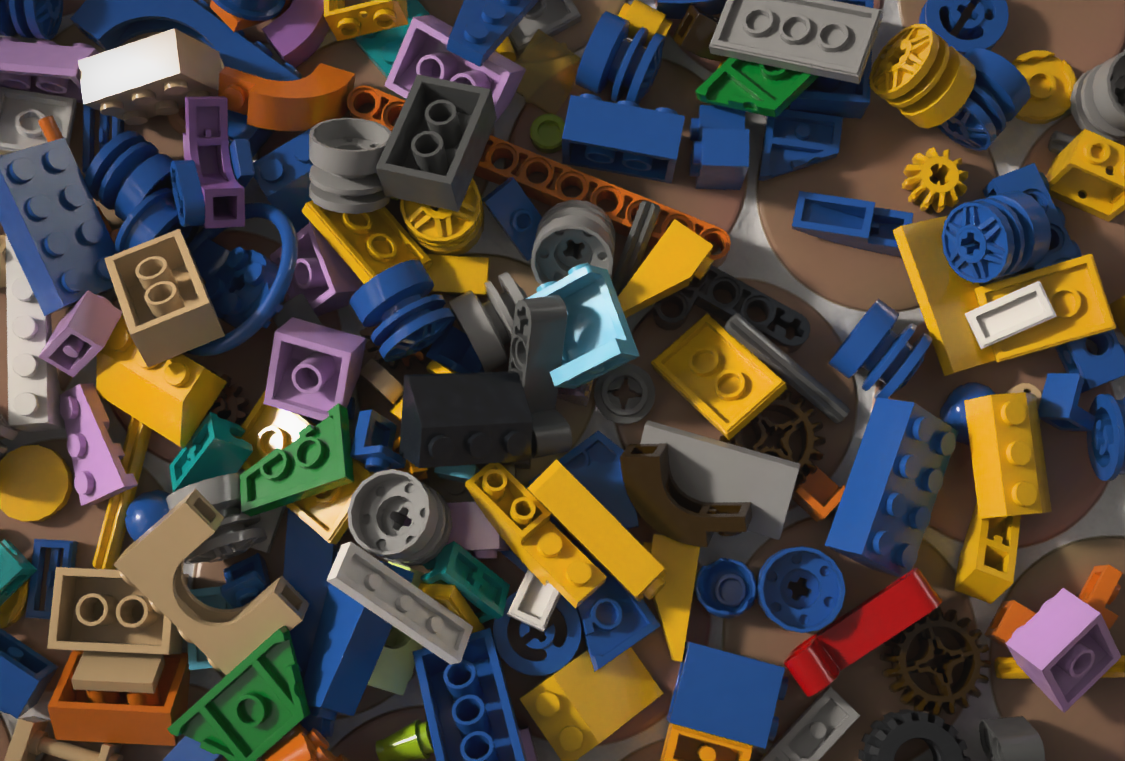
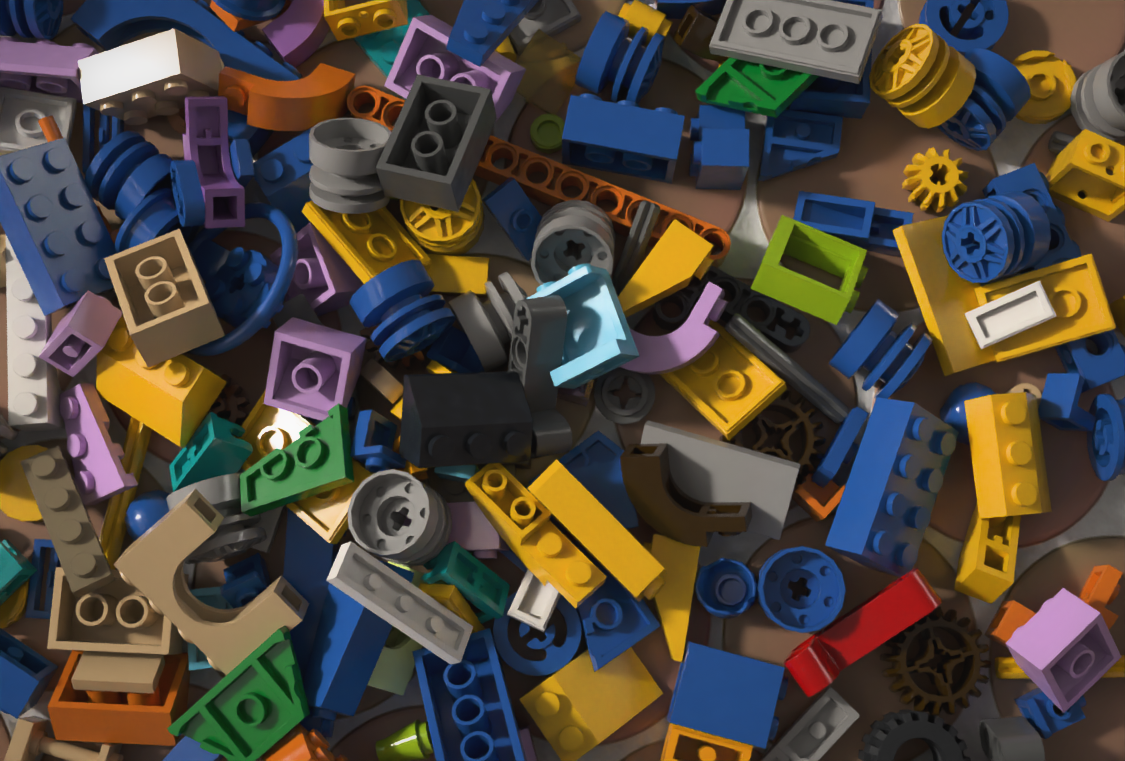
(67, 522): none -> dark tan plate
(683, 345): none -> lavender arch
(819, 251): none -> lime window
(841, 447): none -> blue plate
(1040, 714): none -> blue brick

